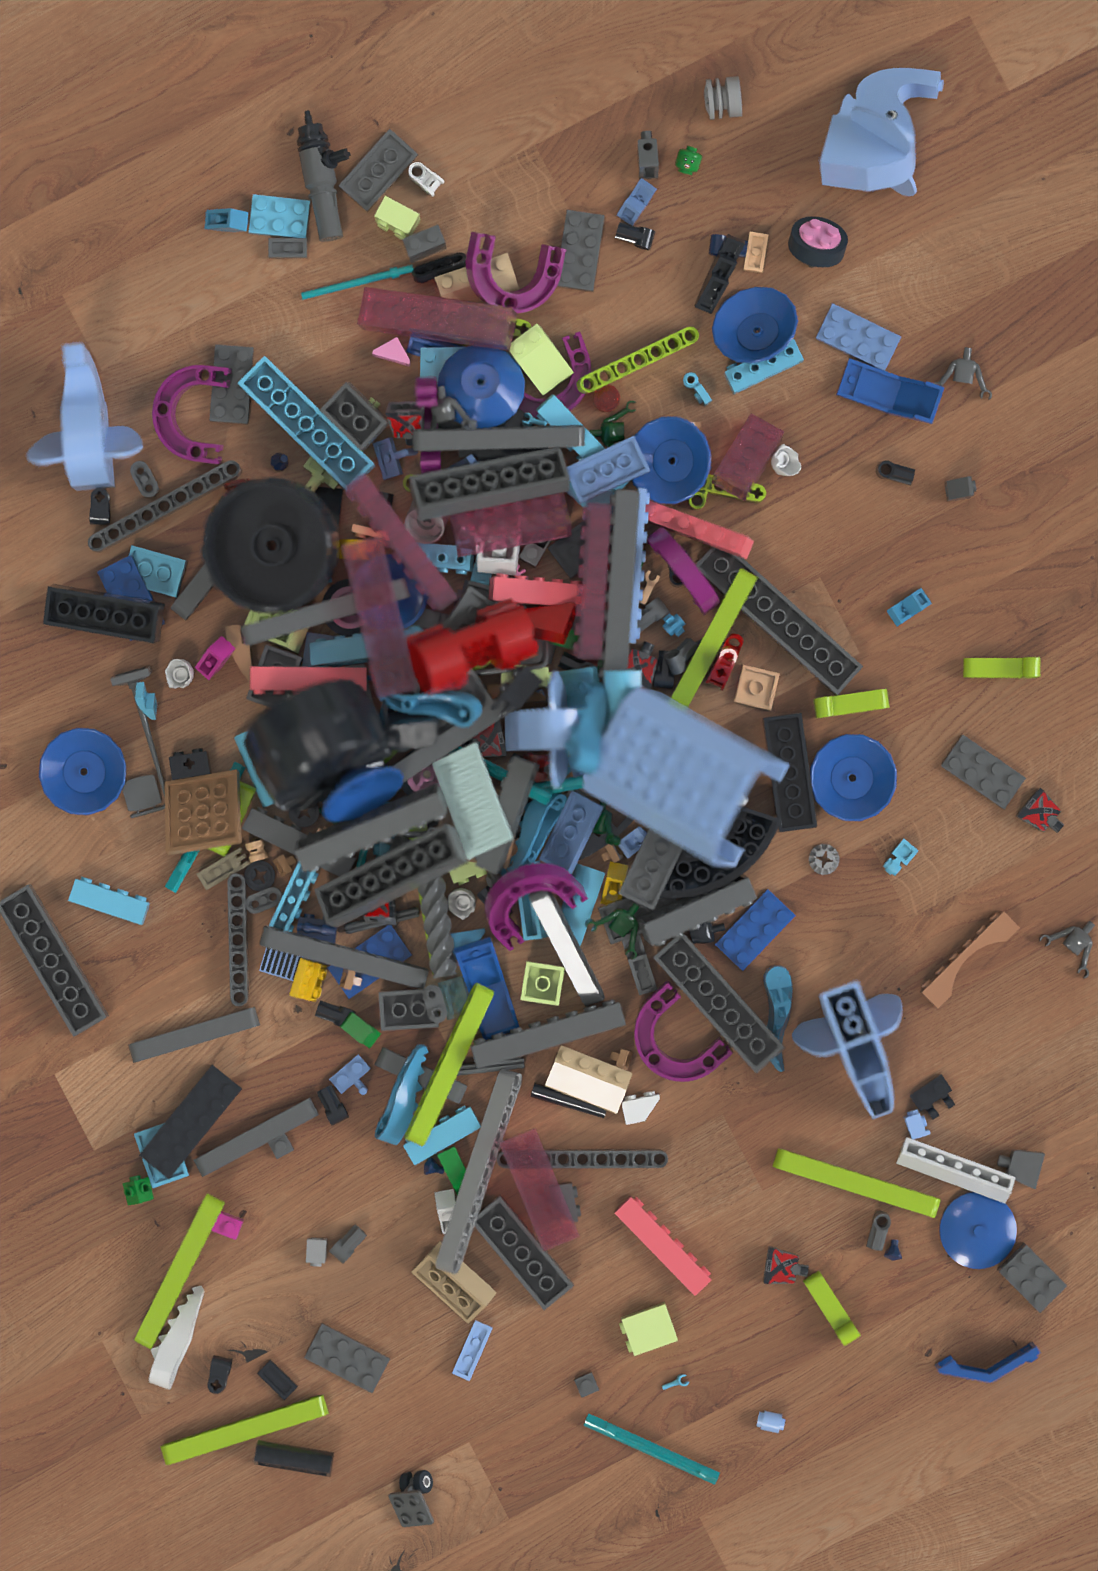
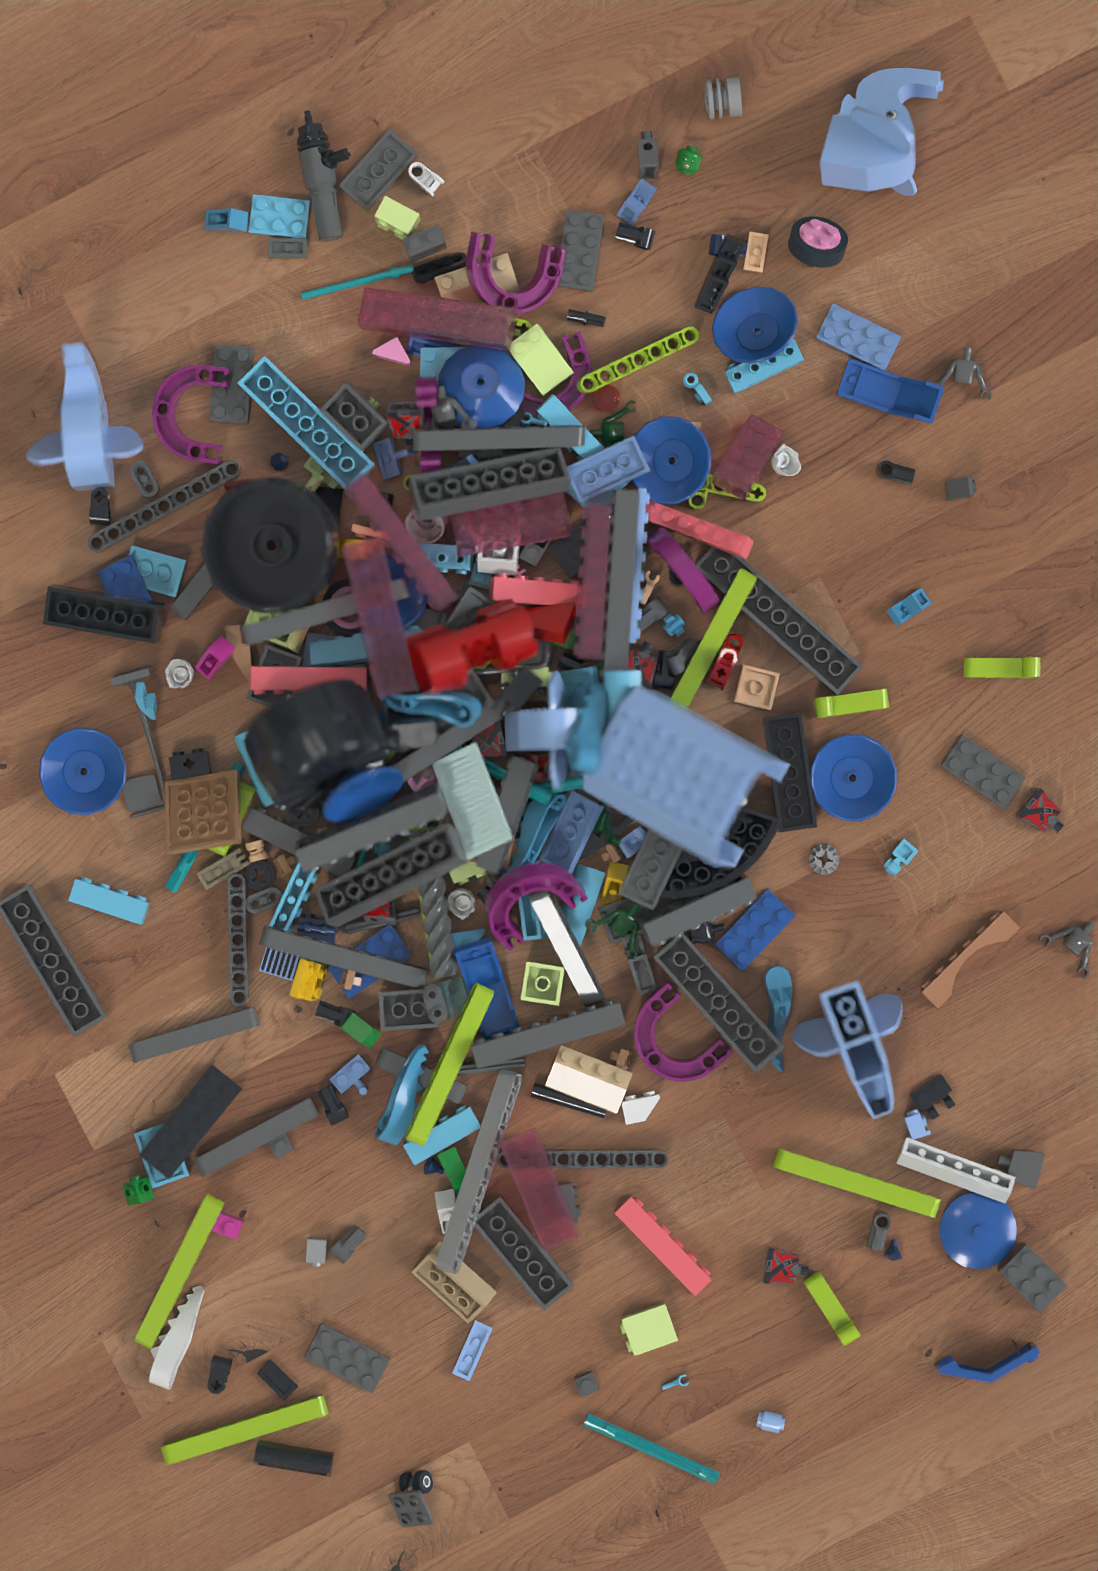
(586, 318): none -> black axle

